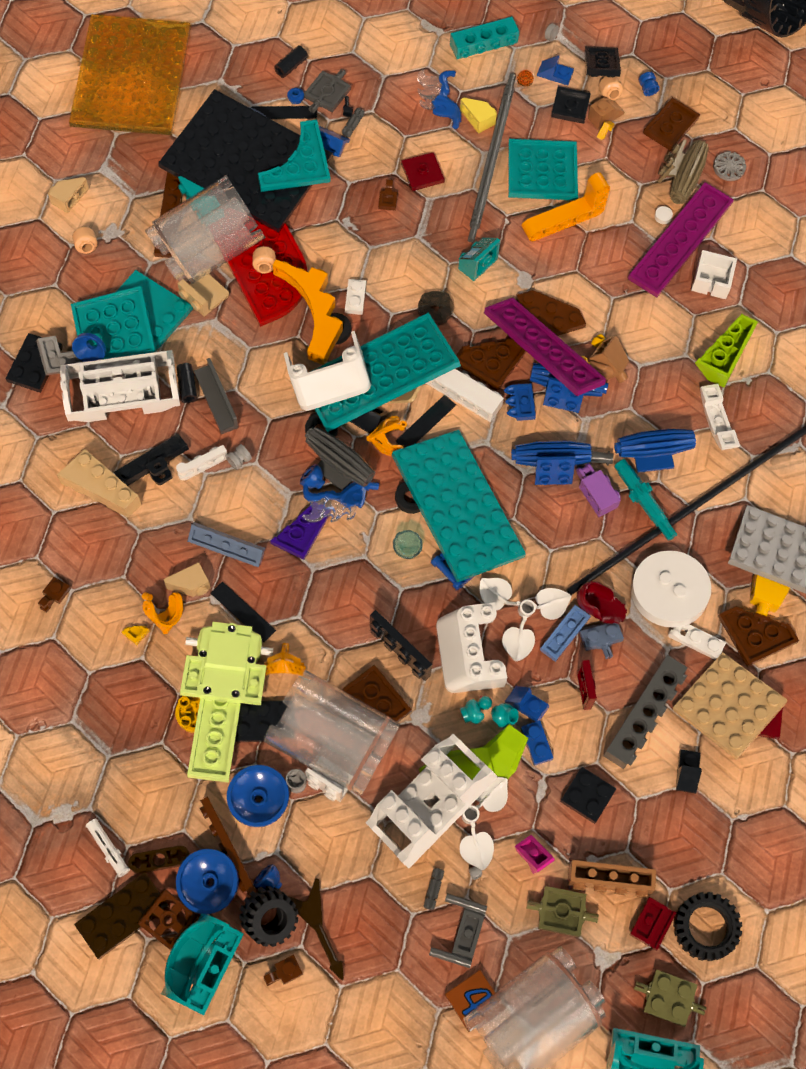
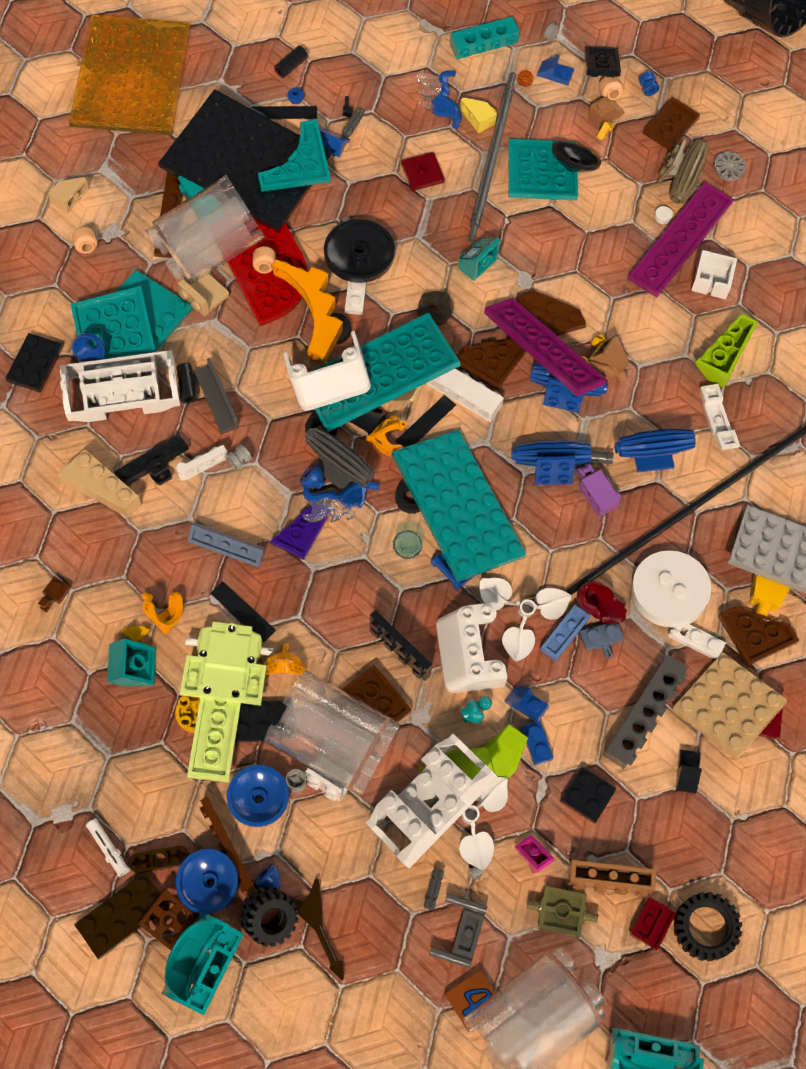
(51, 355): light grey plate -> none
(131, 663): none -> teal slope
(189, 581): tan slope -> none
(286, 970): reddish brown plate -> none
(327, 91): dark grey plate -> none
(359, 251): none -> black dish
(388, 198): reddish brown plate -> none
(504, 715): teal animal -> none
(522, 401): blue plate -> none
(570, 105): black plate -> none
(571, 213): light orange beam -> none
(575, 157): none -> black dish
(586, 685): dark red plate -> none
(641, 493): teal piece -> none
(670, 998): olive plate -> none

